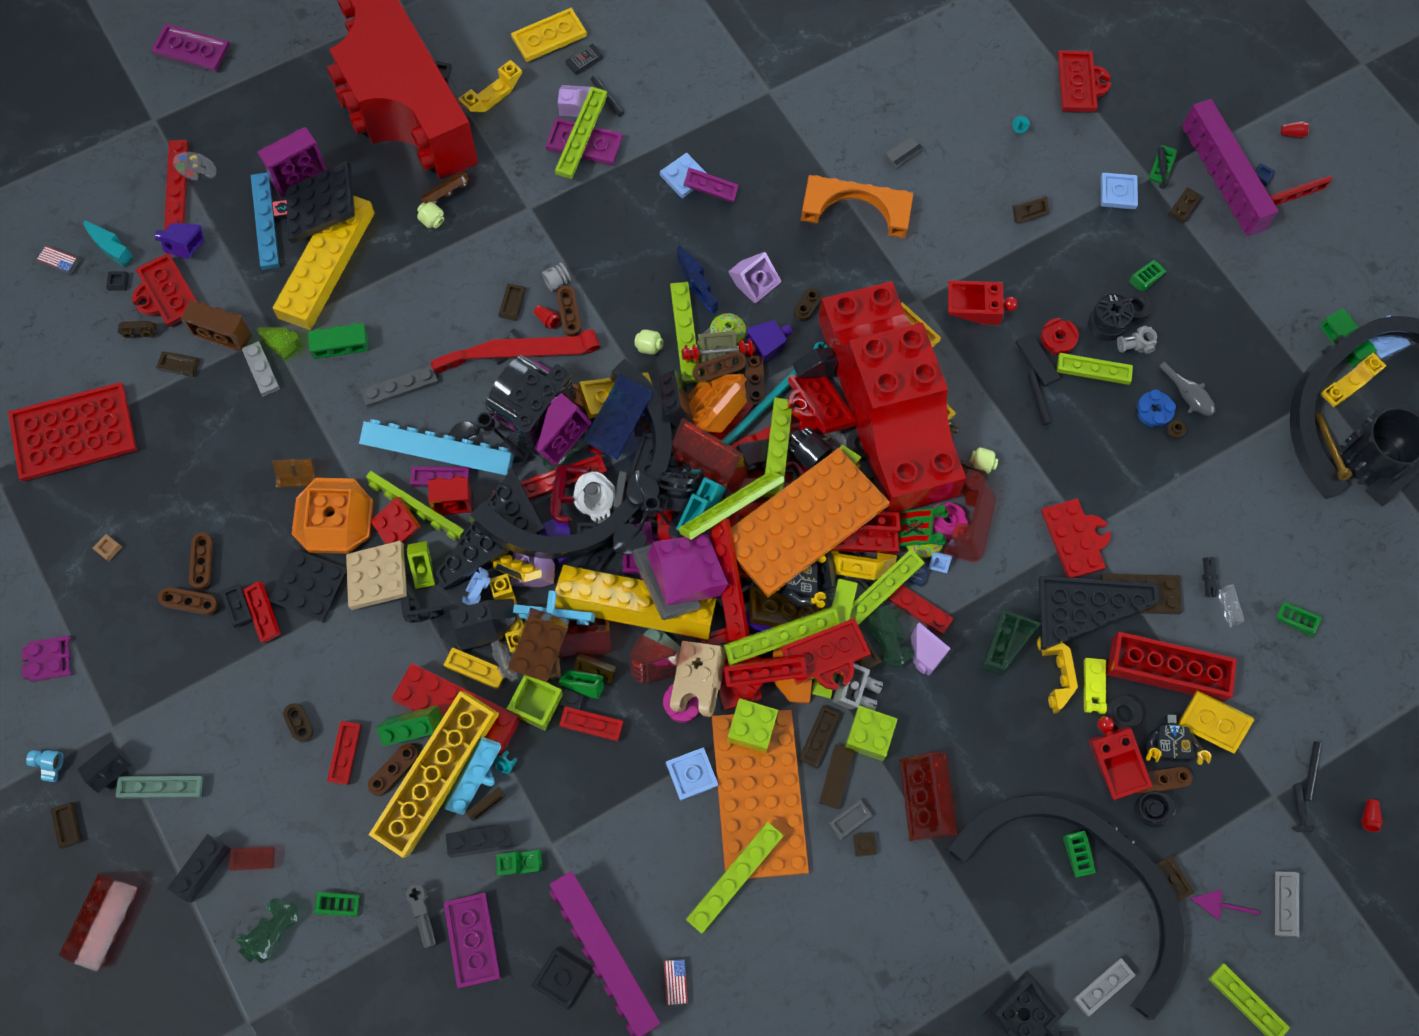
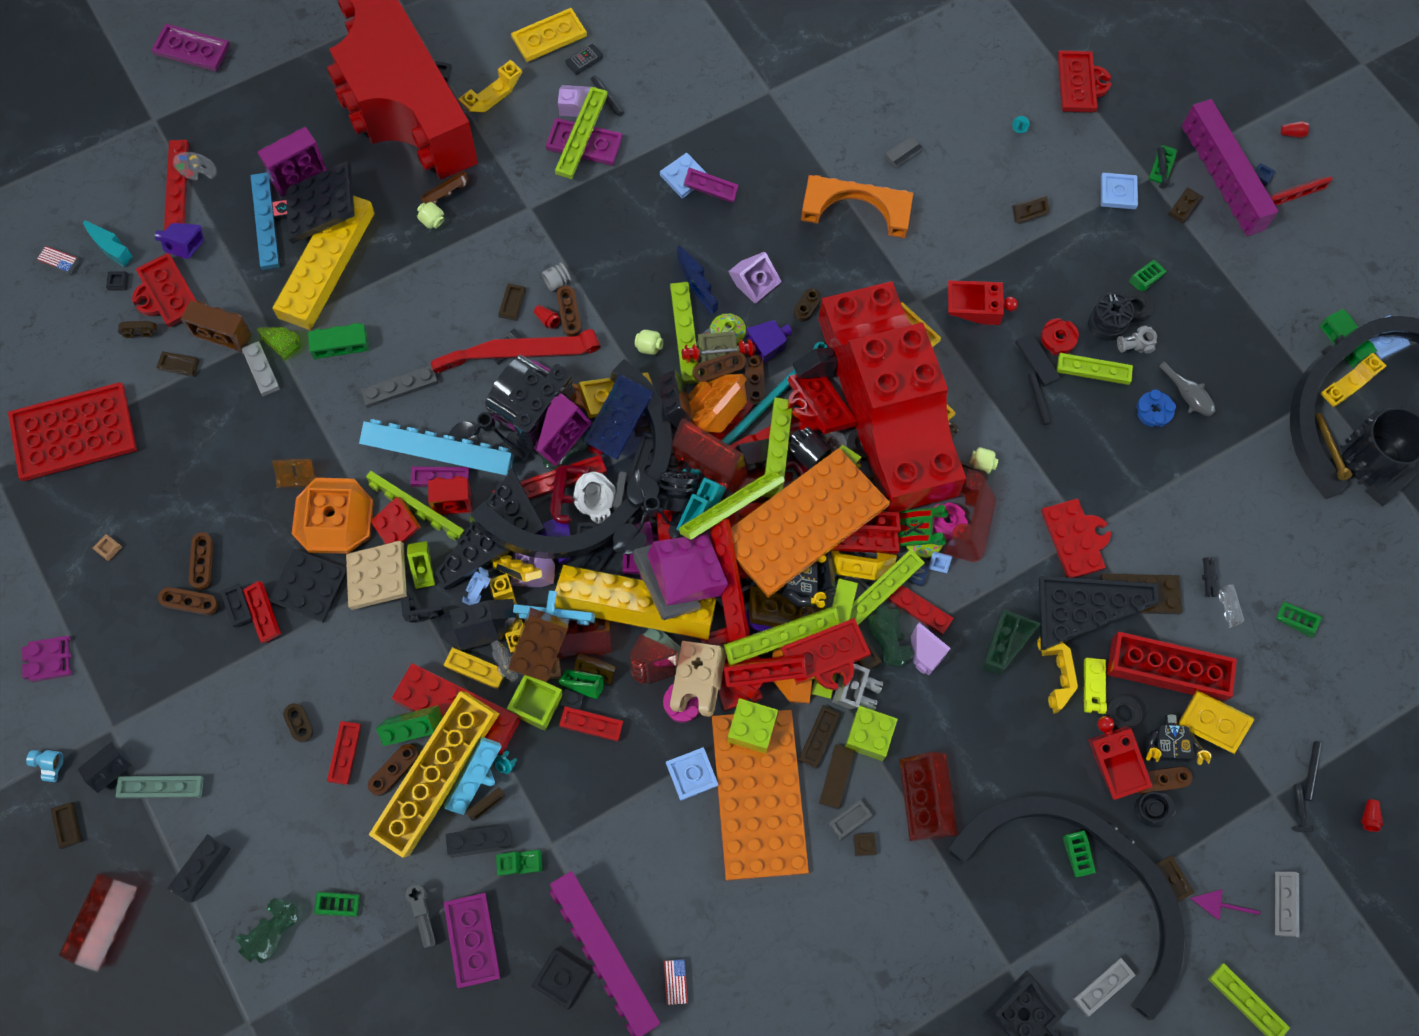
(252, 859): clear red plate -> none
(734, 877): lime plate -> none
(1176, 433): dark brown plate -> none

